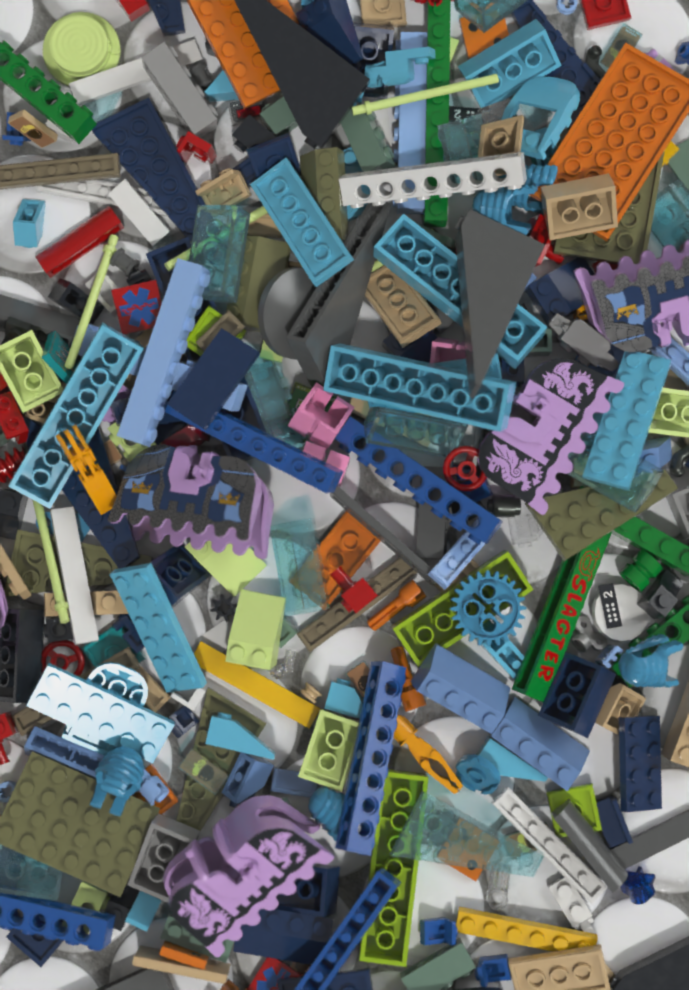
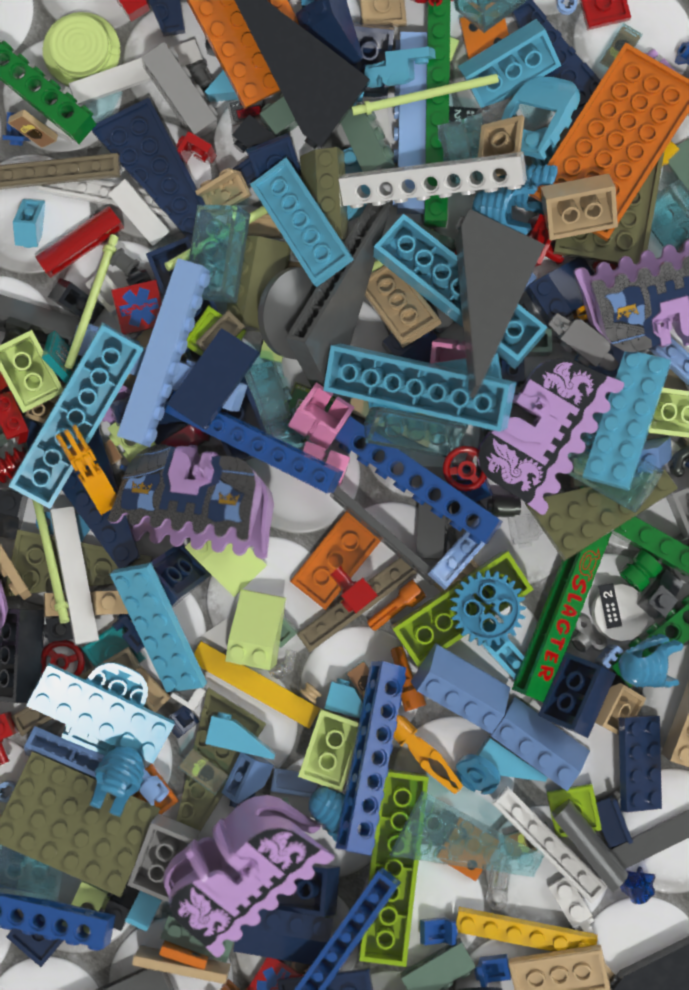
(219, 603): black gear -> none
(300, 566): clear light blue slope -> none
(592, 60): pearl dark grey arm -> none

